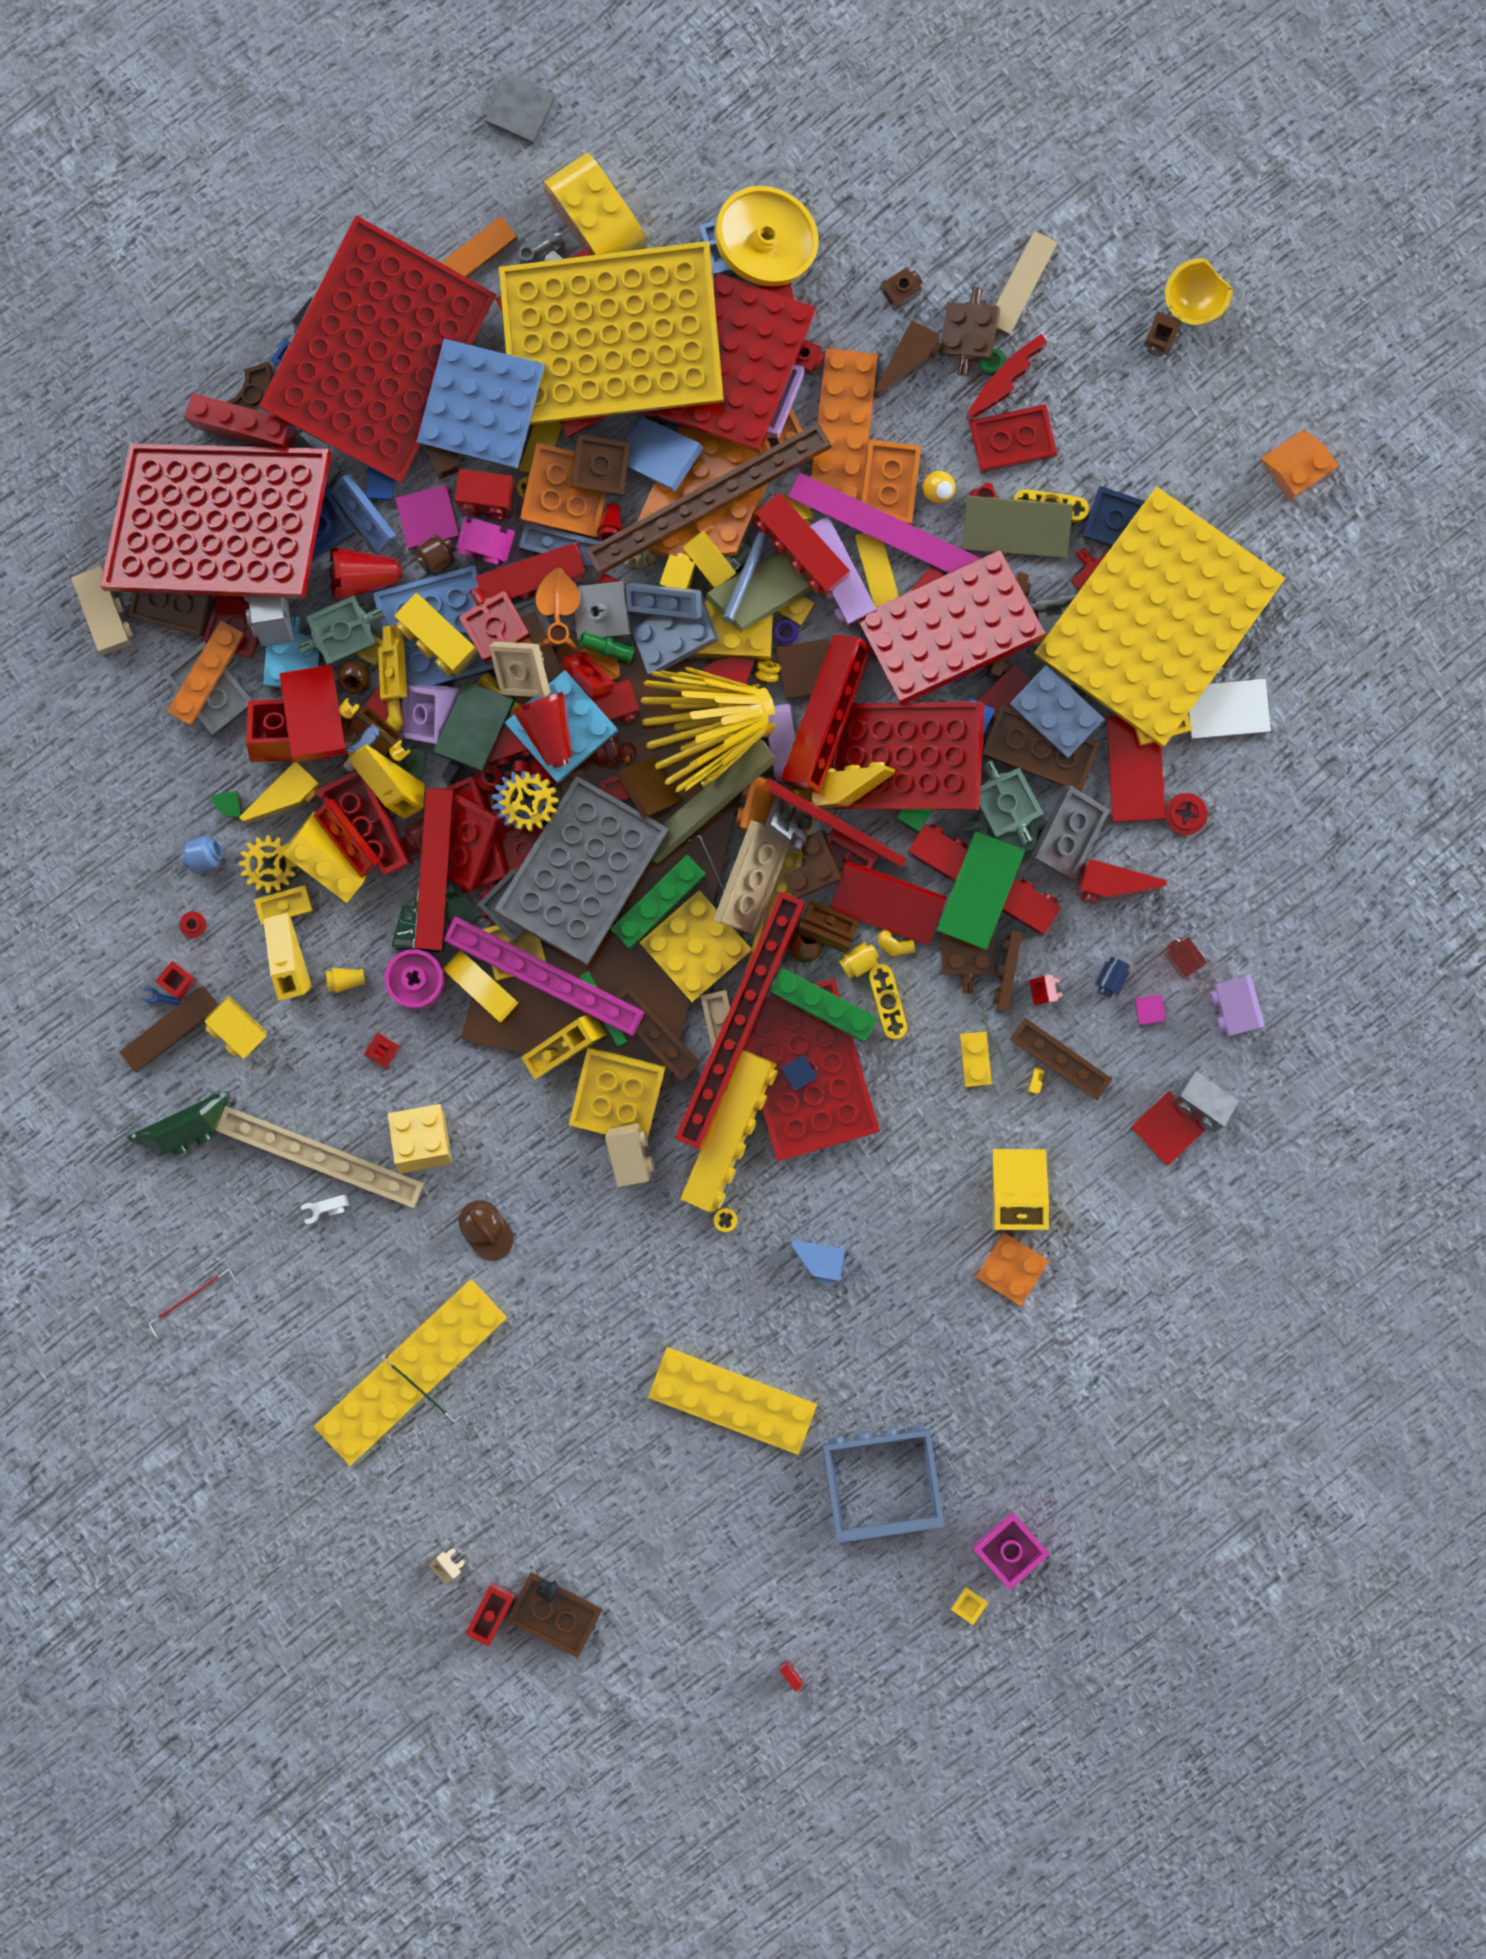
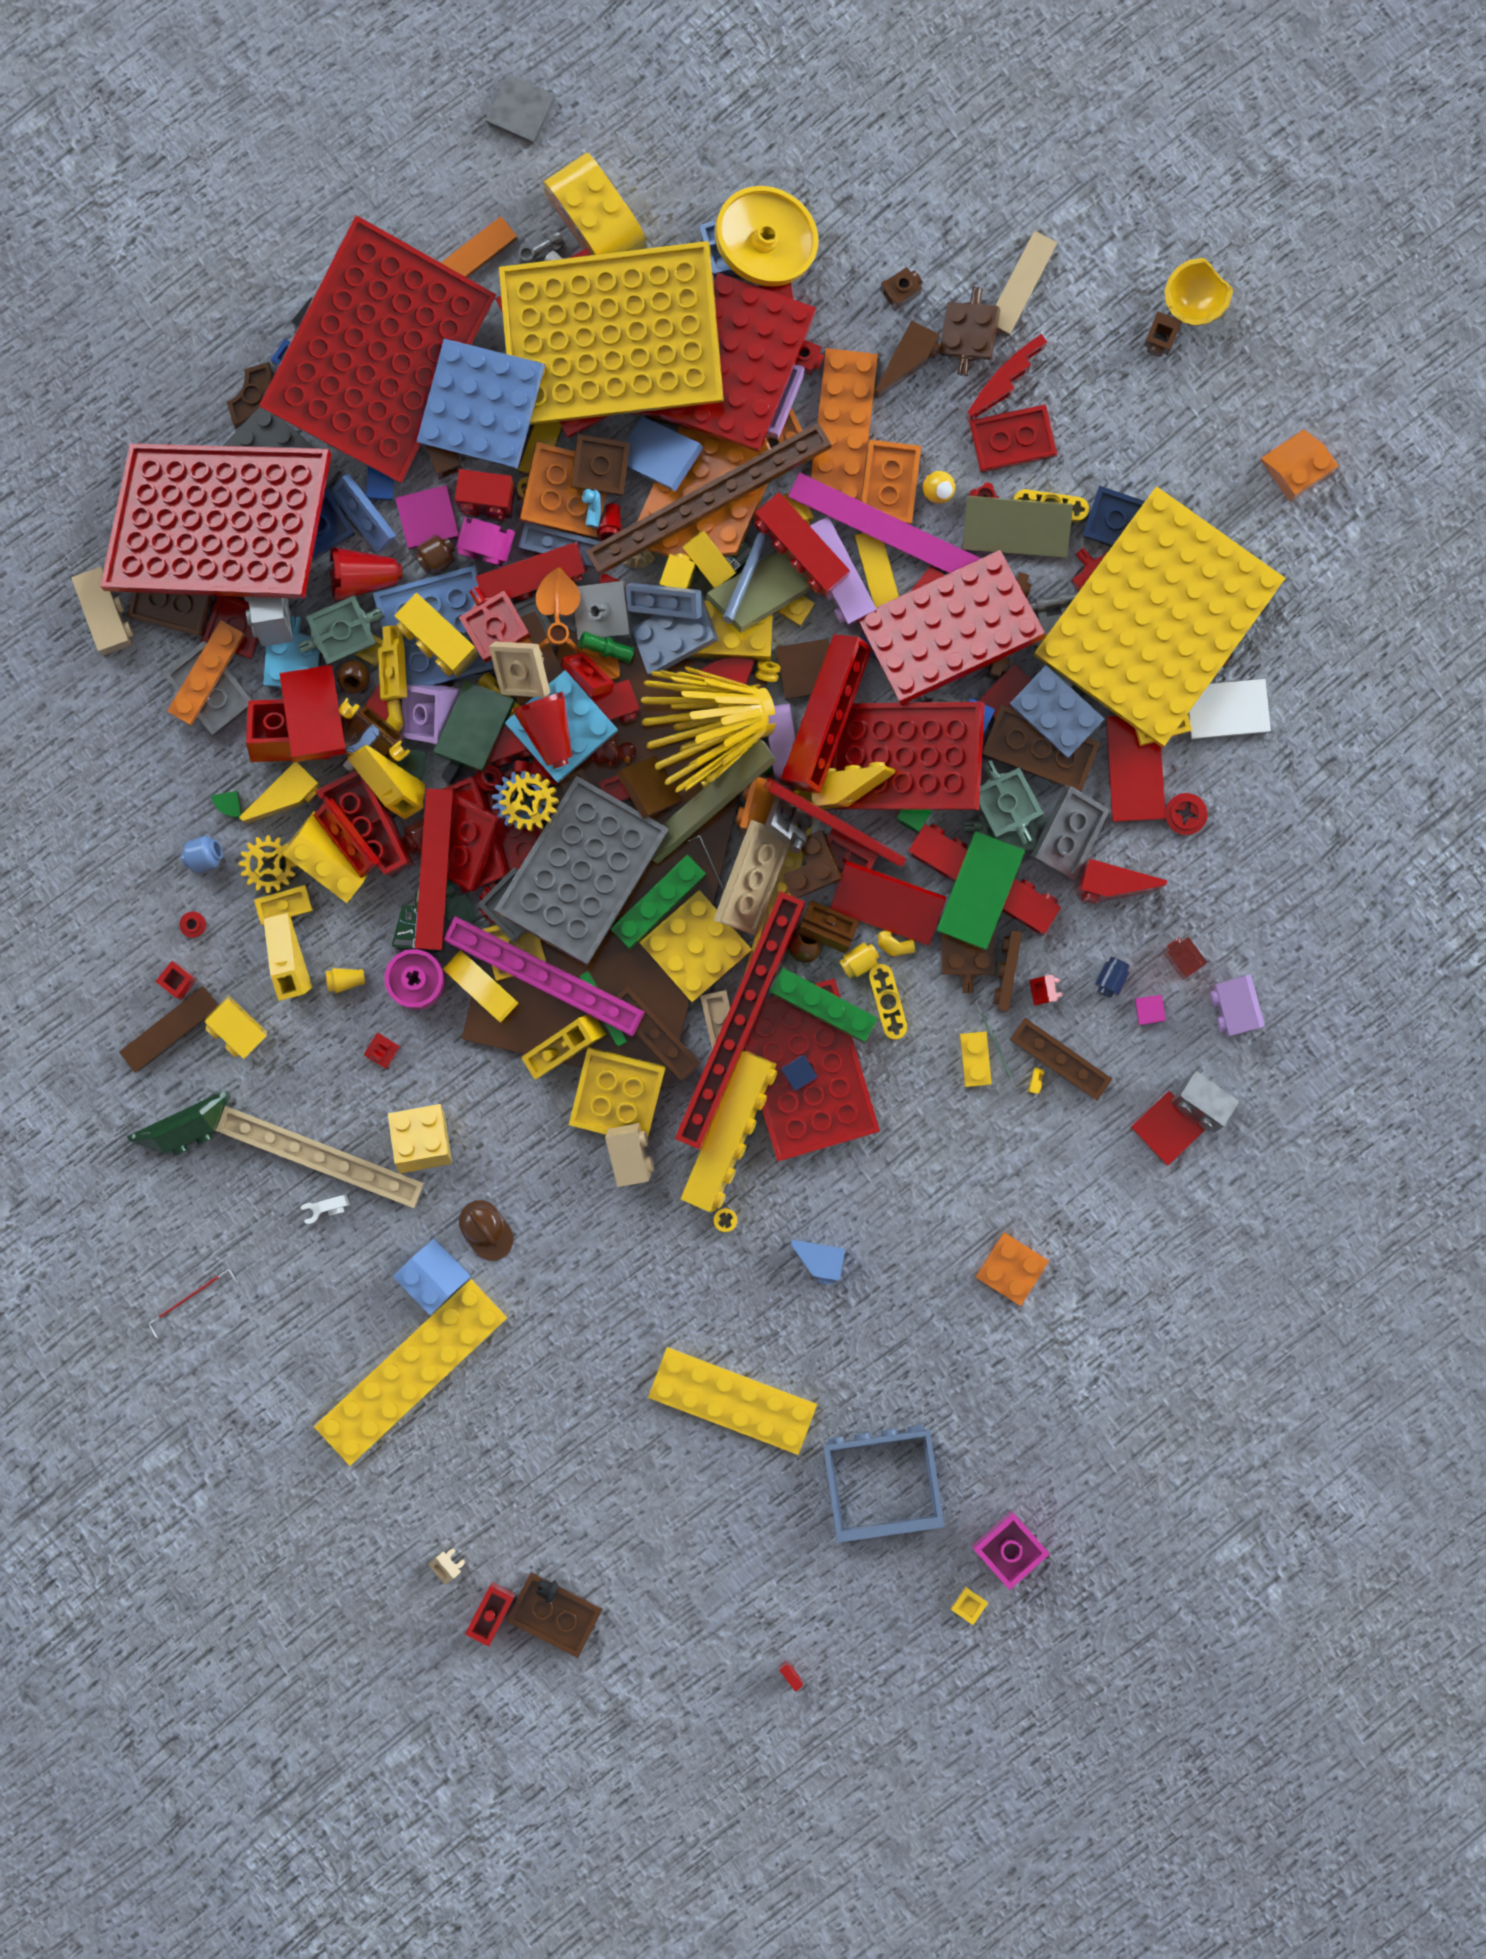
(160, 997): blue hand -> none
(239, 423): red brick -> none
(418, 1388): dark green piece -> none
(432, 1276): none -> medium blue slope
(594, 507): none -> medium azure arm
(785, 624): dark purple plate -> none
(990, 367): green tile -> none
(1019, 1189): yellow slope -> none

